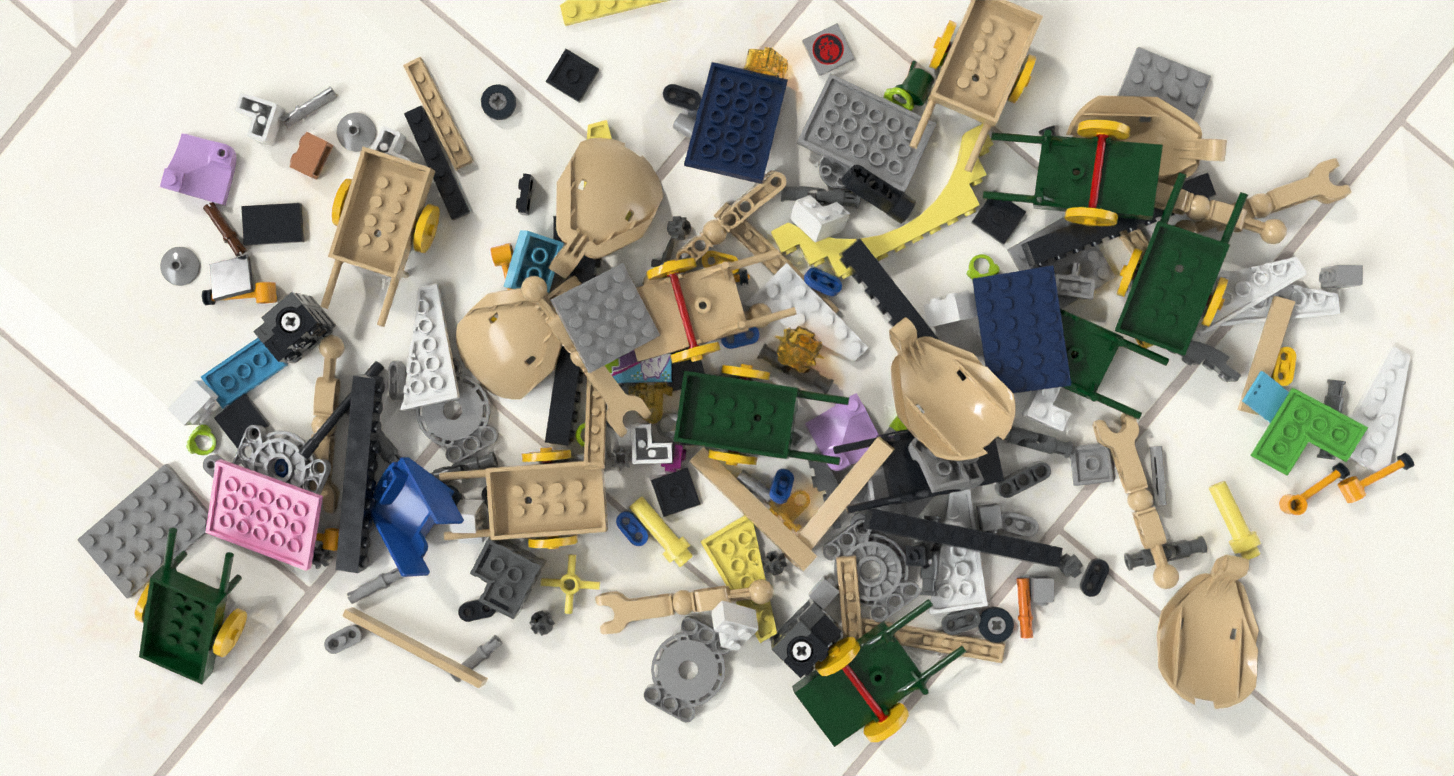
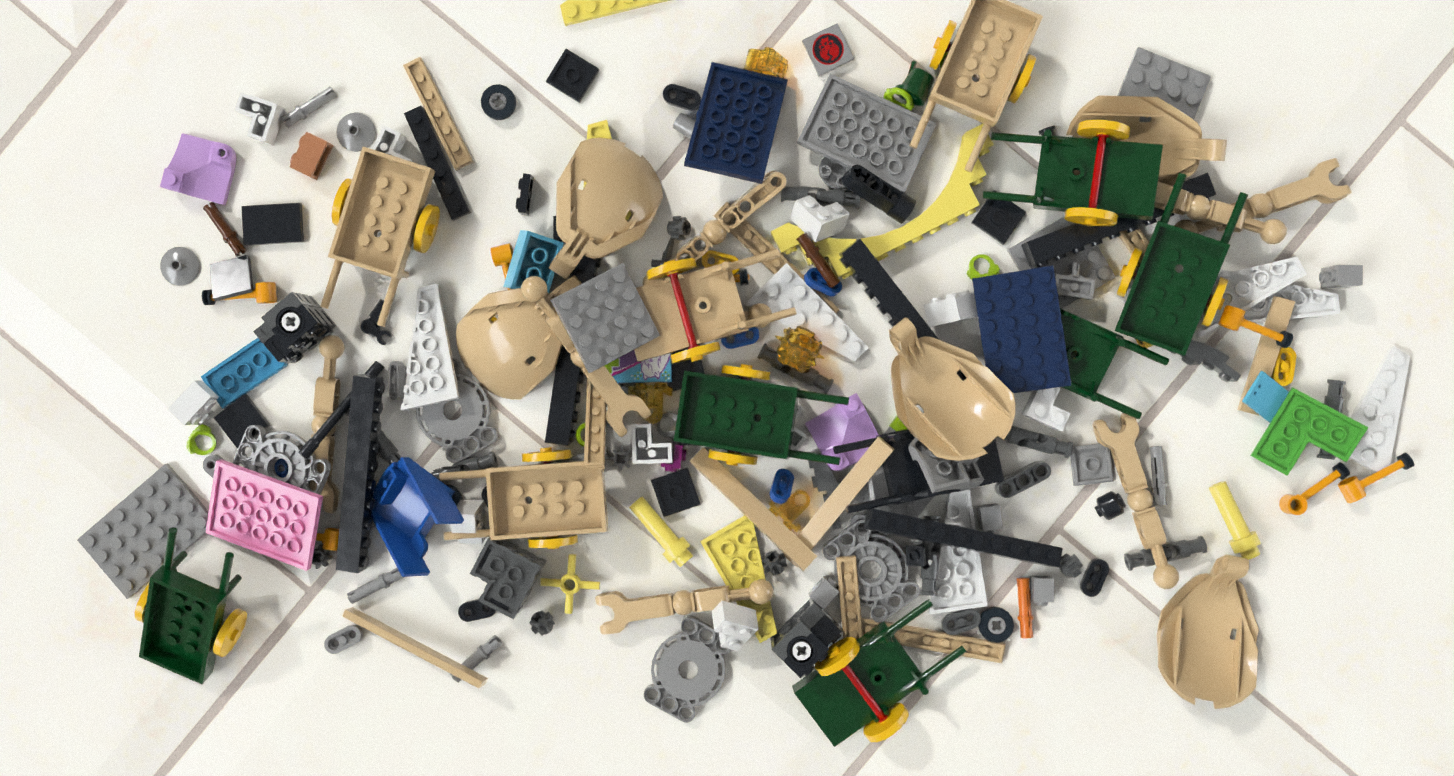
(370, 325): none -> black bar
(632, 528): blue plate -> none
(754, 485): light grey pin -> none
(818, 260): none -> reddish brown pin
(1018, 523): light grey plate -> none
(1110, 505): none -> black head
(1233, 318): none -> light orange piece

